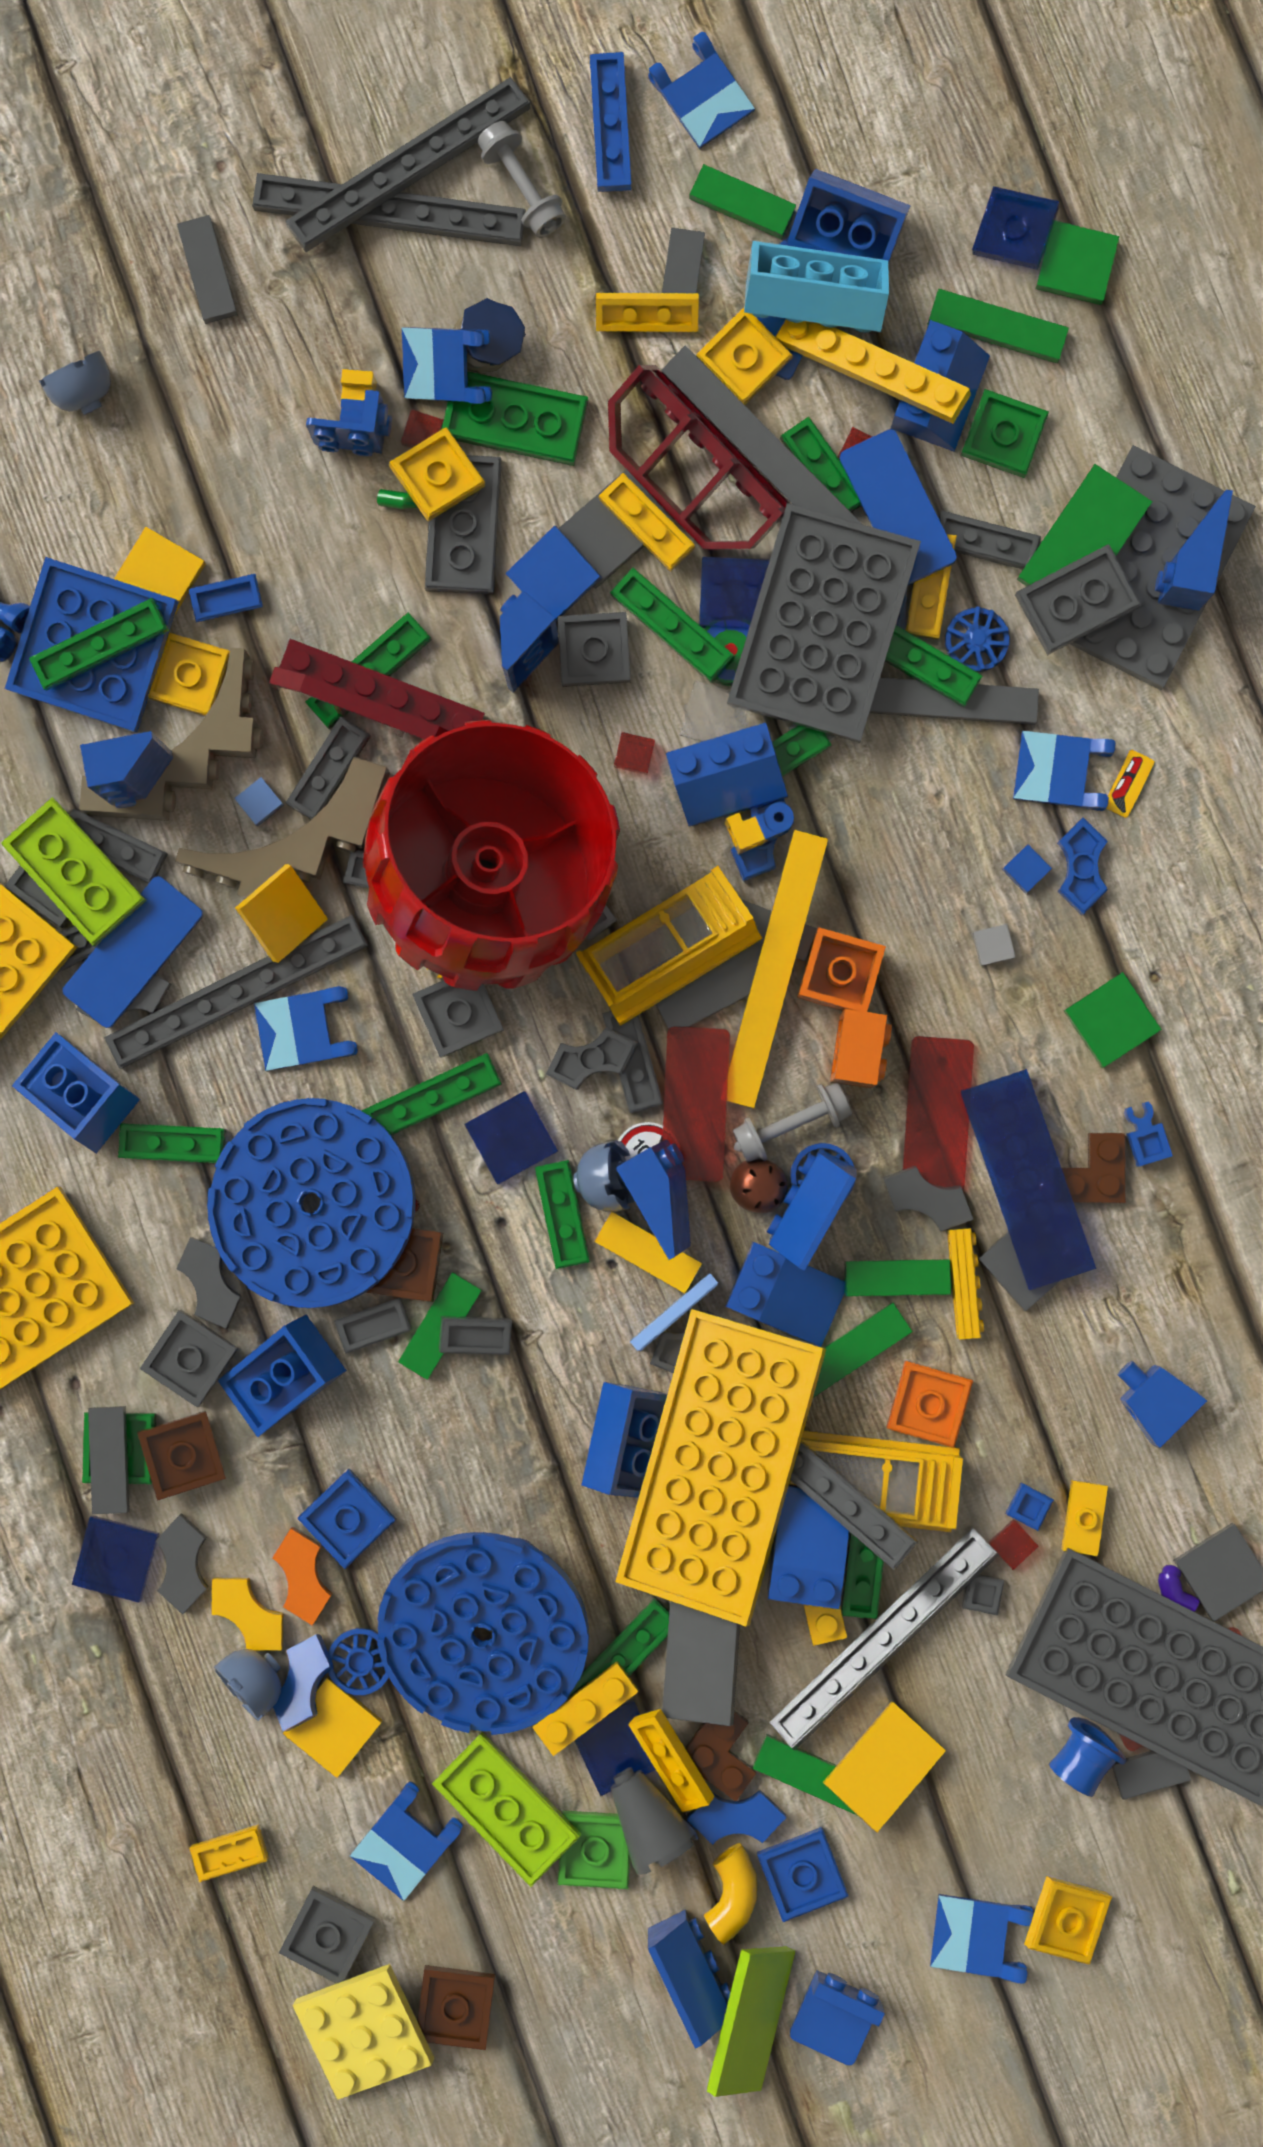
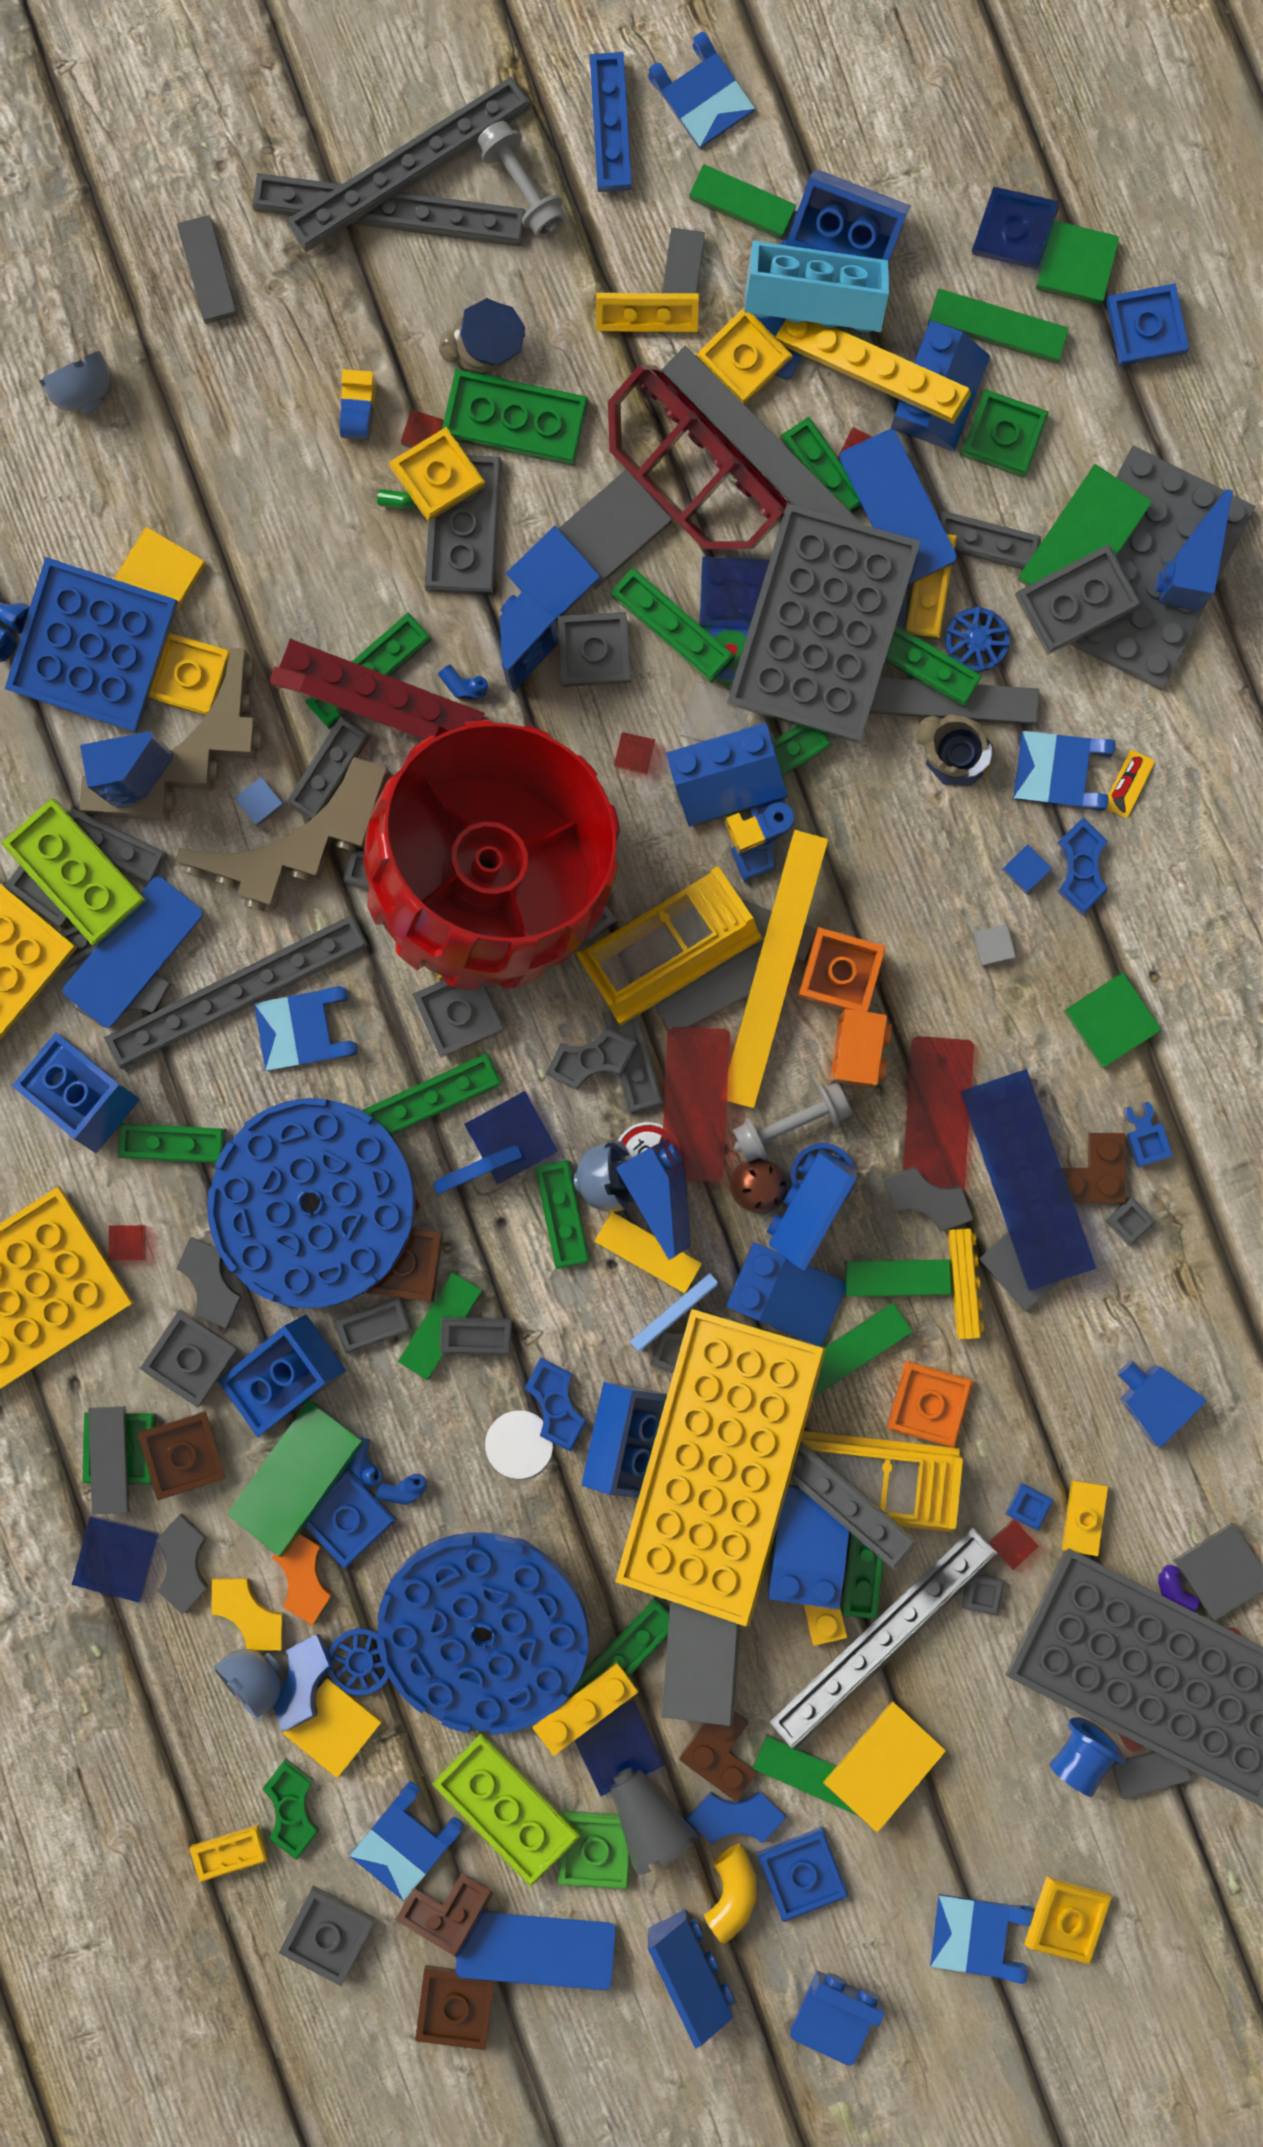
(99, 644): green tile -> none
(127, 1242): none -> clear red tile
(225, 598): blue tile -> none
(281, 913): yellow tile -> none
(293, 1824): none -> green tile
(295, 1478): none -> green tile
(360, 438): blue bracket -> none
(363, 1467): none -> blue arm
(363, 2031): light yellow plate -> none
(404, 1492): none -> blue arm
(438, 364): blue flag -> none
(449, 1923): none -> reddish brown plate
(463, 687): none -> blue arm
(477, 1169): none -> blue tile
(516, 1445): none -> white sticker
(539, 1951): none -> blue piece
(560, 1420): none -> blue tile
(646, 522): yellow tile -> none
(671, 1760): yellow plate -> none
(750, 2020): lime tile -> none
(955, 749): none -> piece
(1130, 1221): none -> dark grey tile
(1147, 324): none -> blue plate

